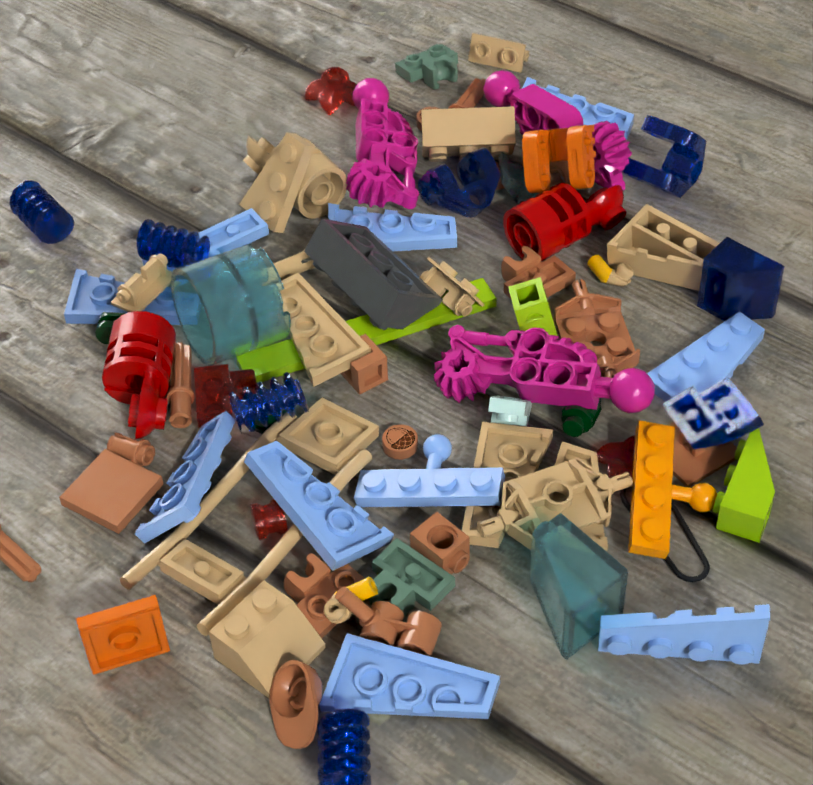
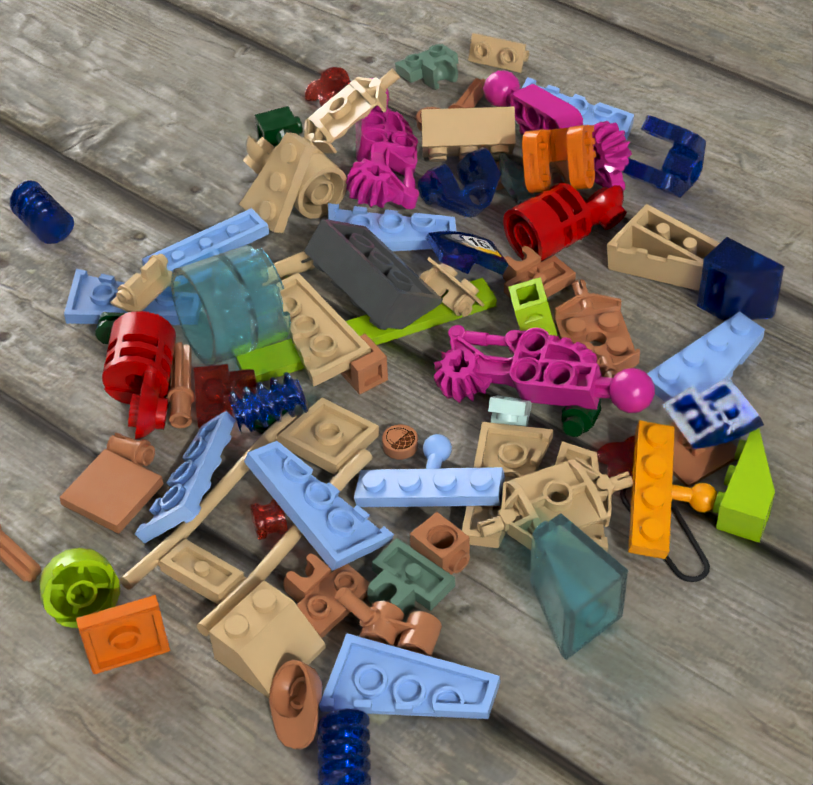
(78, 585): none -> lime cylinder
(177, 246): clear blue piece -> none
(275, 123): none -> dark green brick
(346, 109): none -> tan plate
(362, 589): arm -> none
(464, 249): none -> clear blue slope
(608, 275): arm -> none
(683, 635): light blue wing -> none

